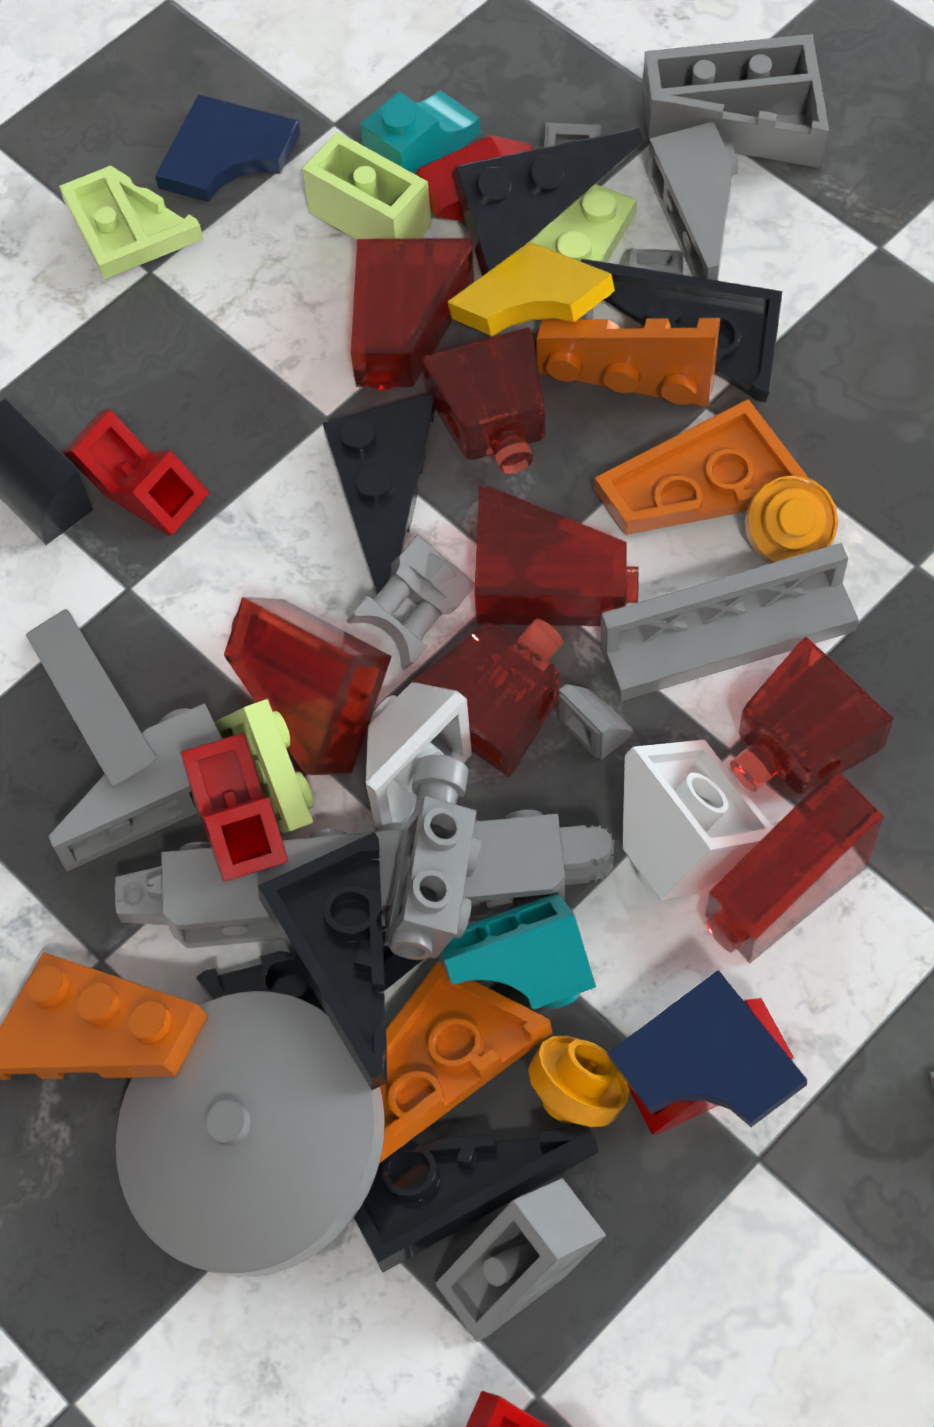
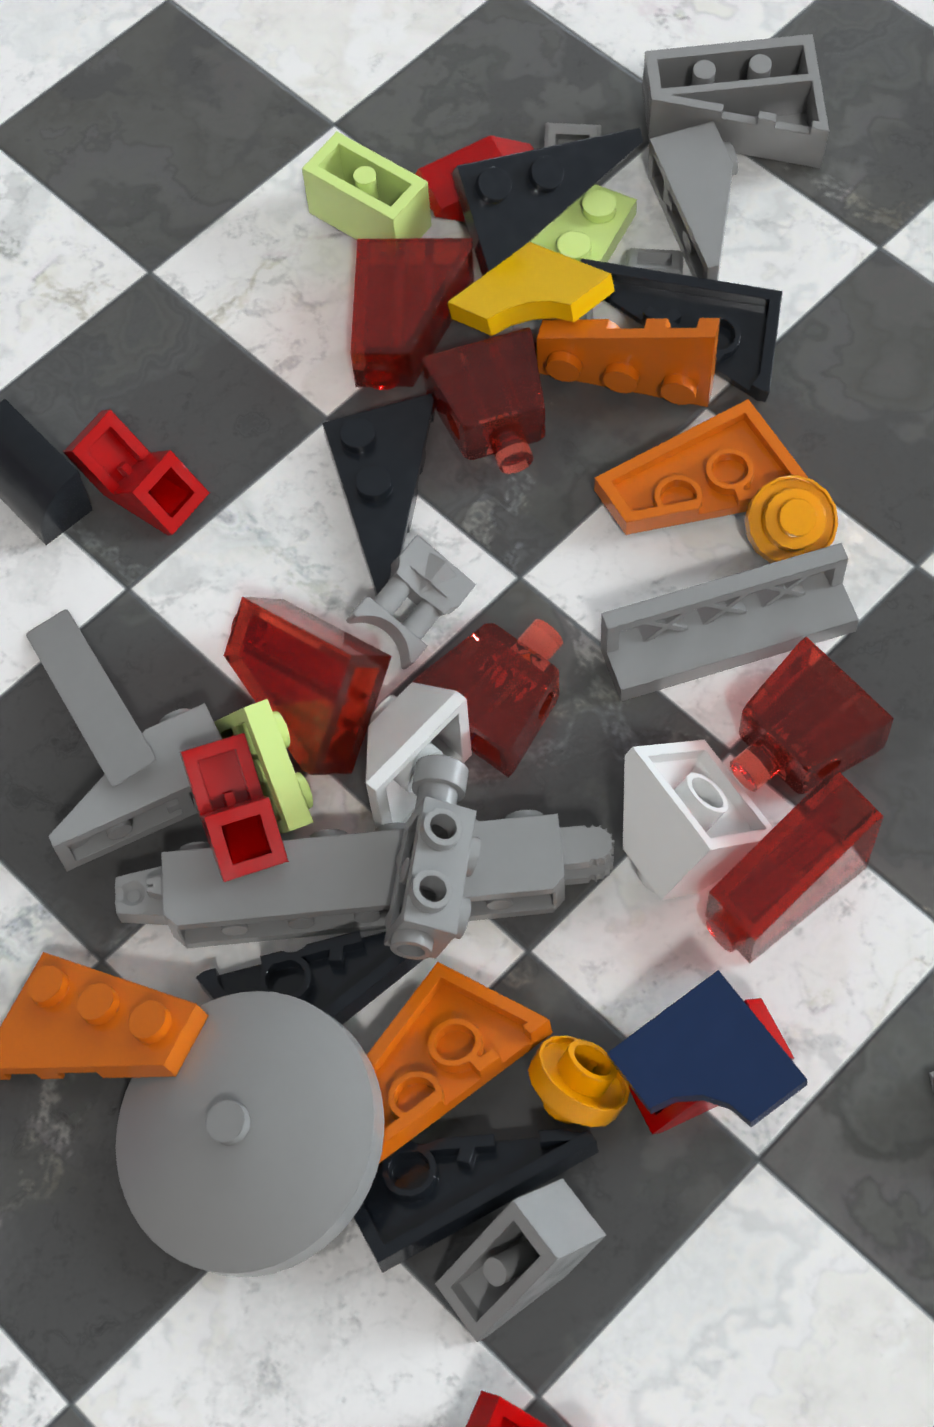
(125, 222): yellowish green wing -> none
(223, 143): dark blue tile -> none
(334, 931): black wing -> none
(420, 131): teal arch -> none
(527, 948): teal arch -> none
(545, 566): clear red slope -> none
(592, 720): light grey slope -> none

